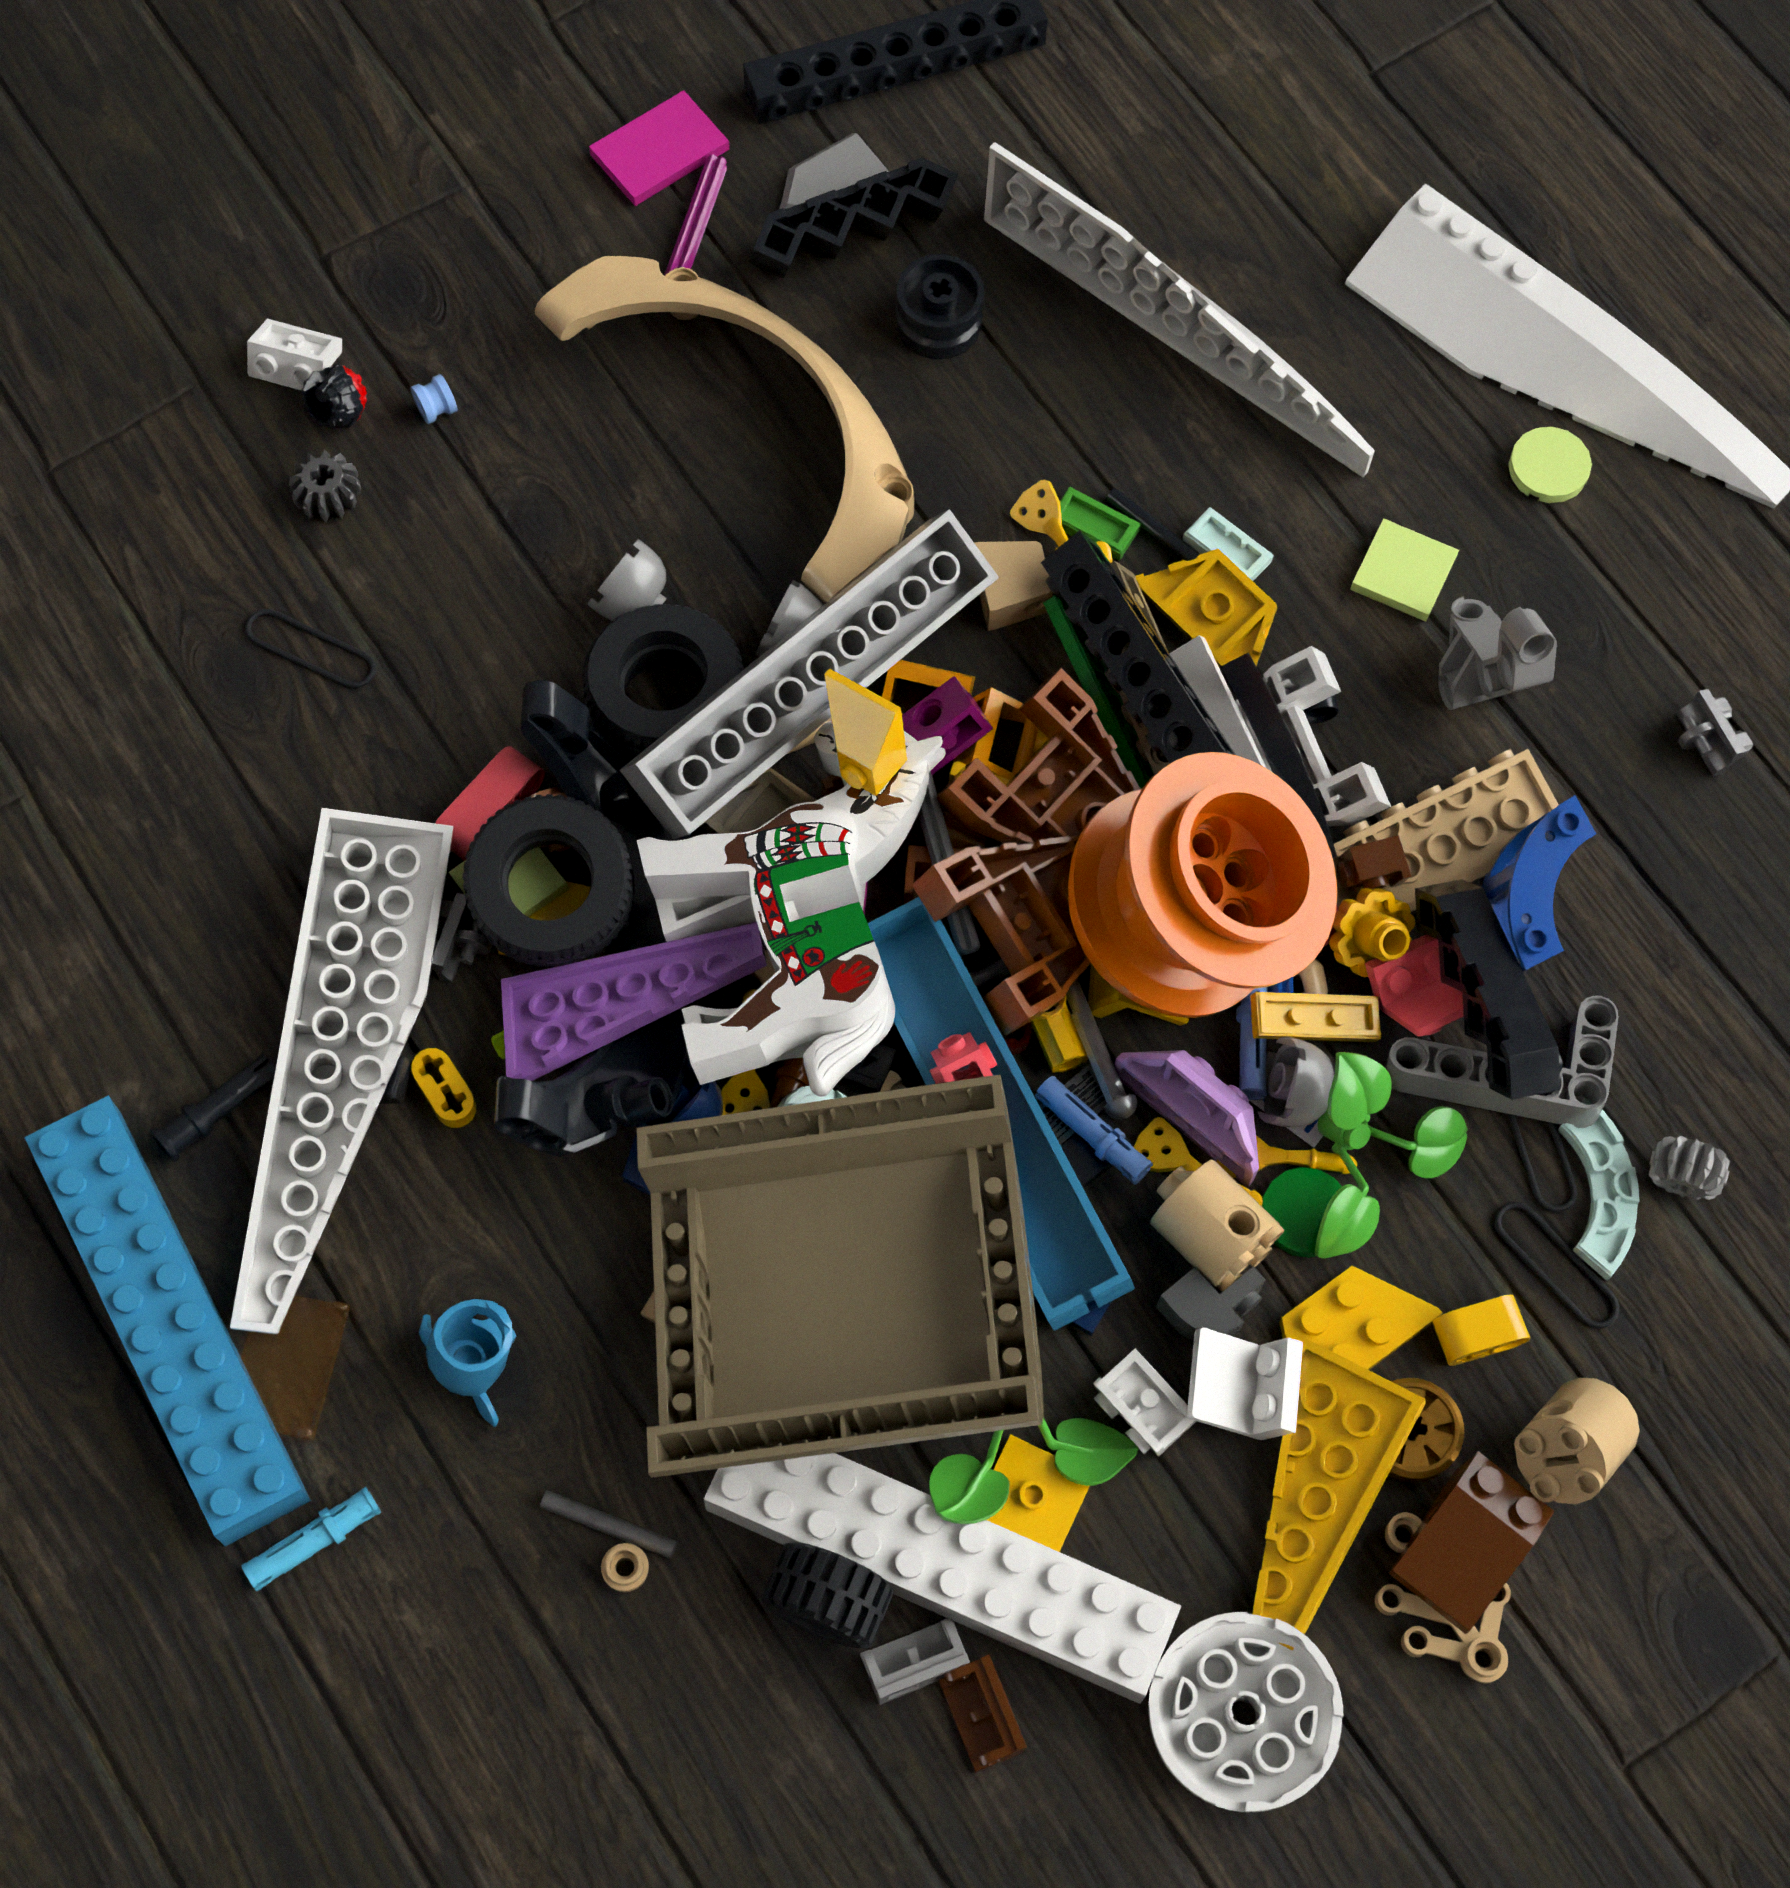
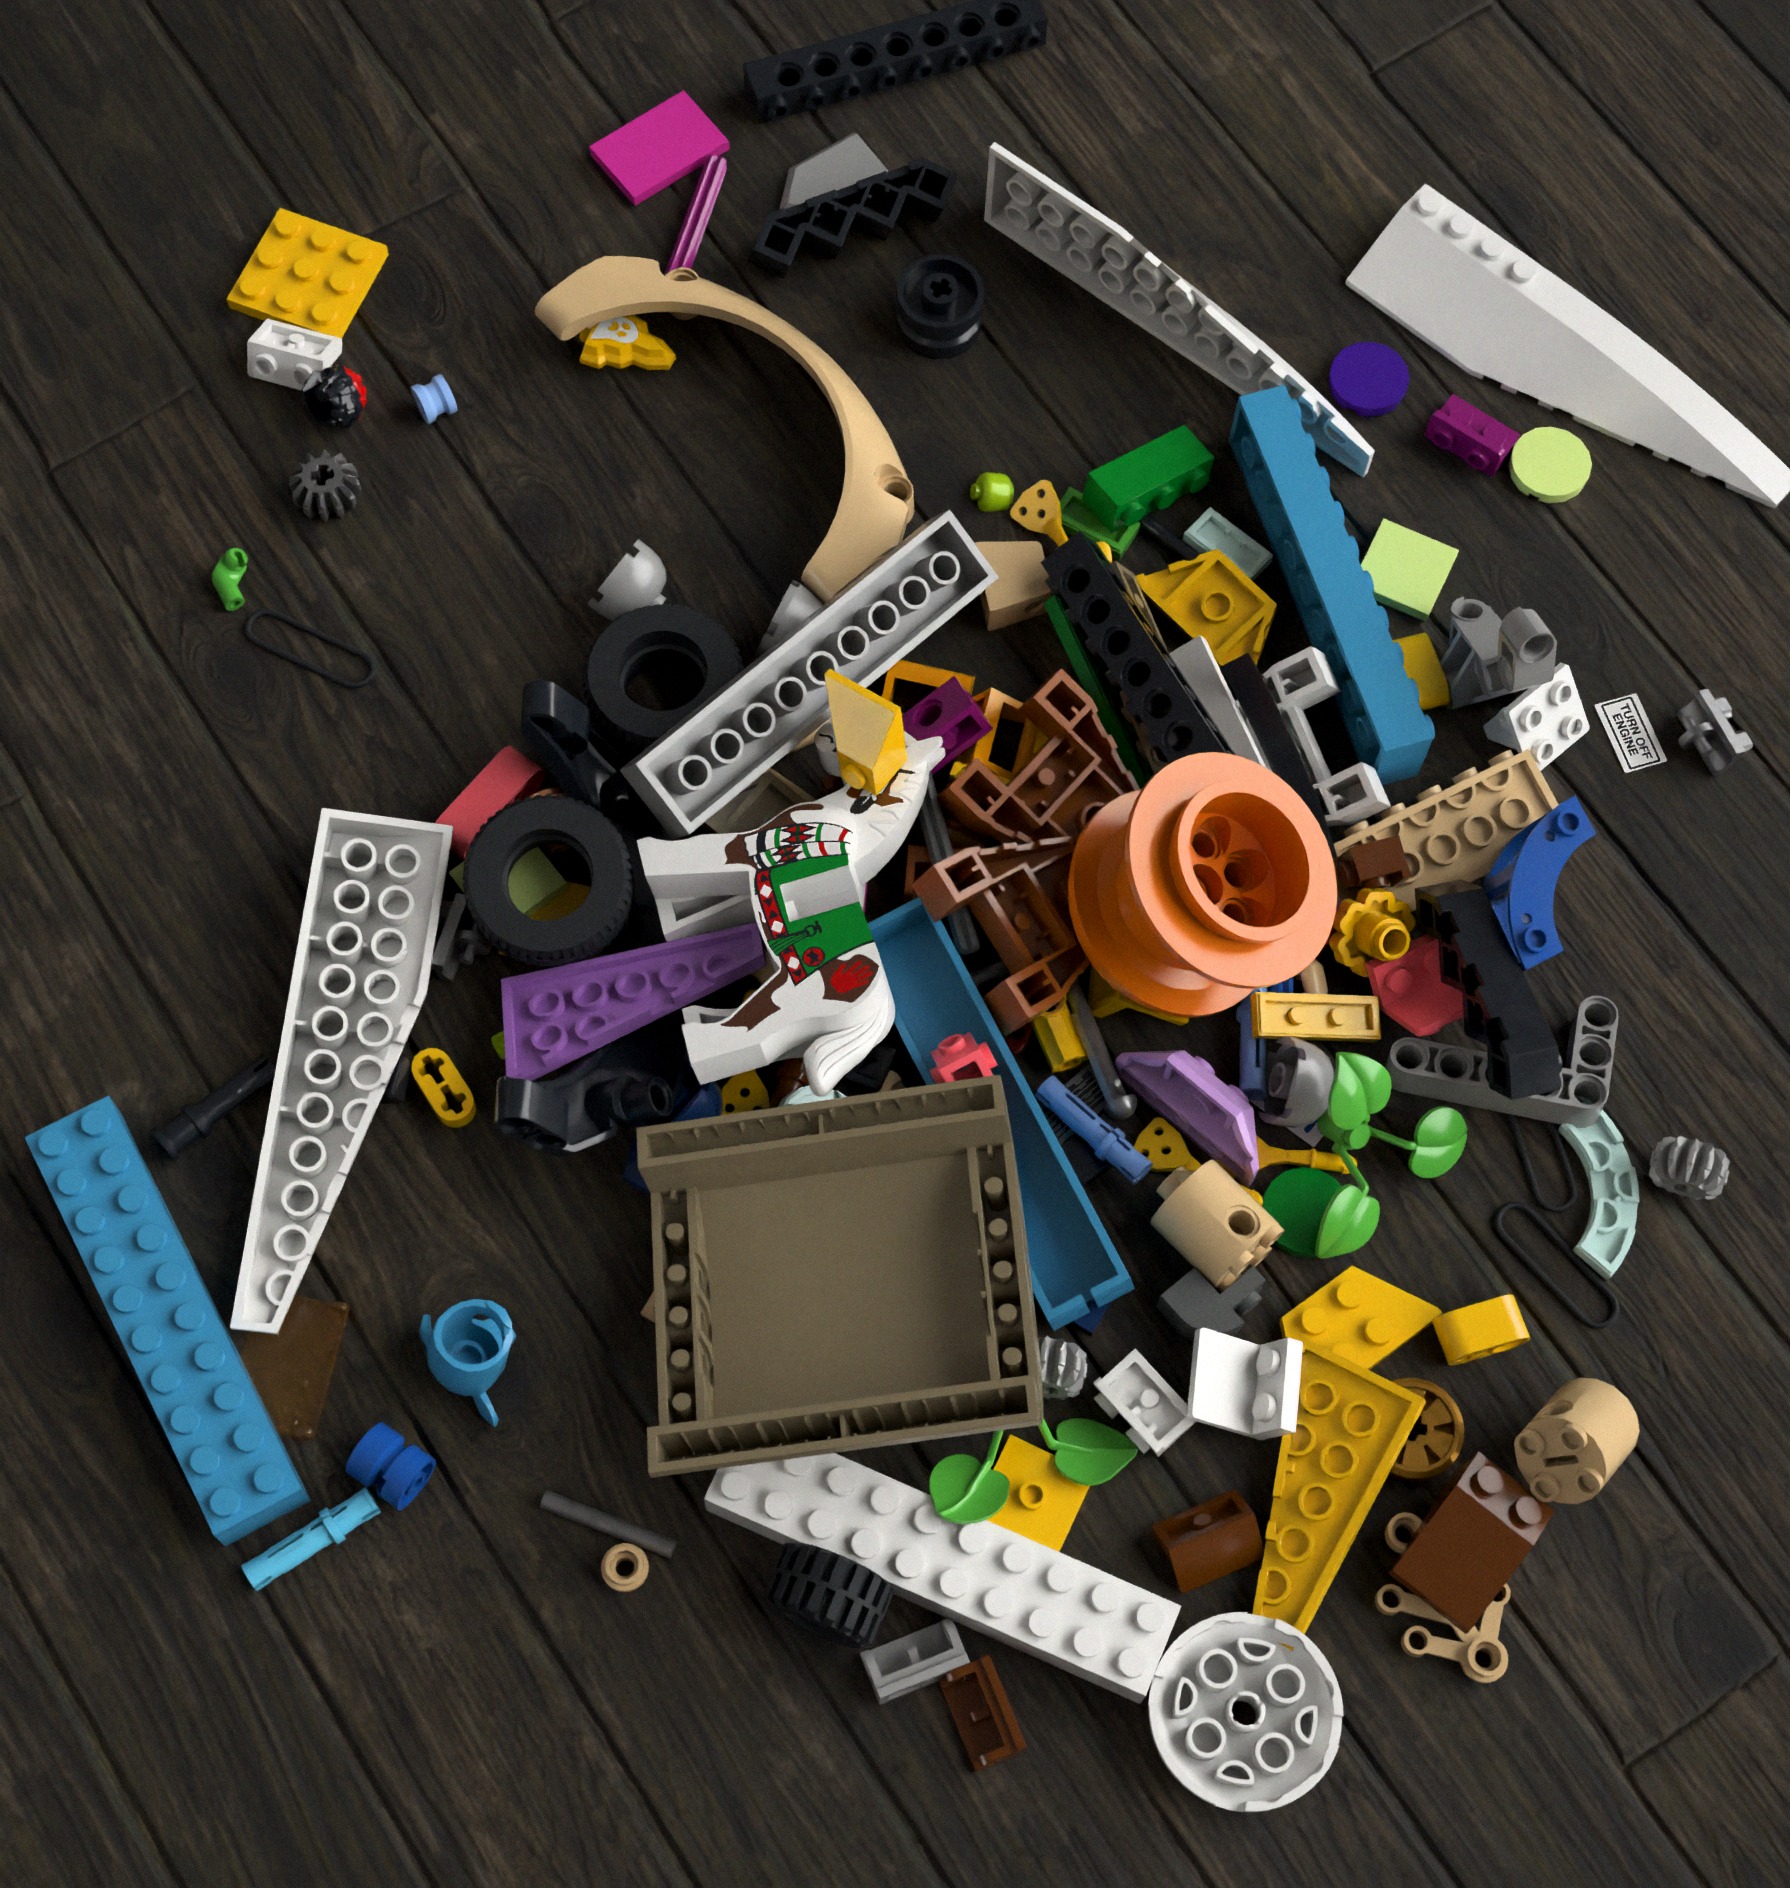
(228, 575): none -> bright green arm
(307, 275): none -> yellow plate
(389, 1465): none -> blue wheel
(624, 343): none -> yellow rock
(992, 491): none -> lime piece
(1061, 1368): none -> light grey gear
(1148, 478): none -> green brick
(1210, 1540): none -> reddish brown panel
(1329, 584): none -> dark azure brick
(1368, 378): none -> dark purple tile
(1424, 667): none -> yellow beam
(1471, 435): none -> magenta bracket
(1542, 719): none -> white bracket
(1630, 733): none -> white sticker

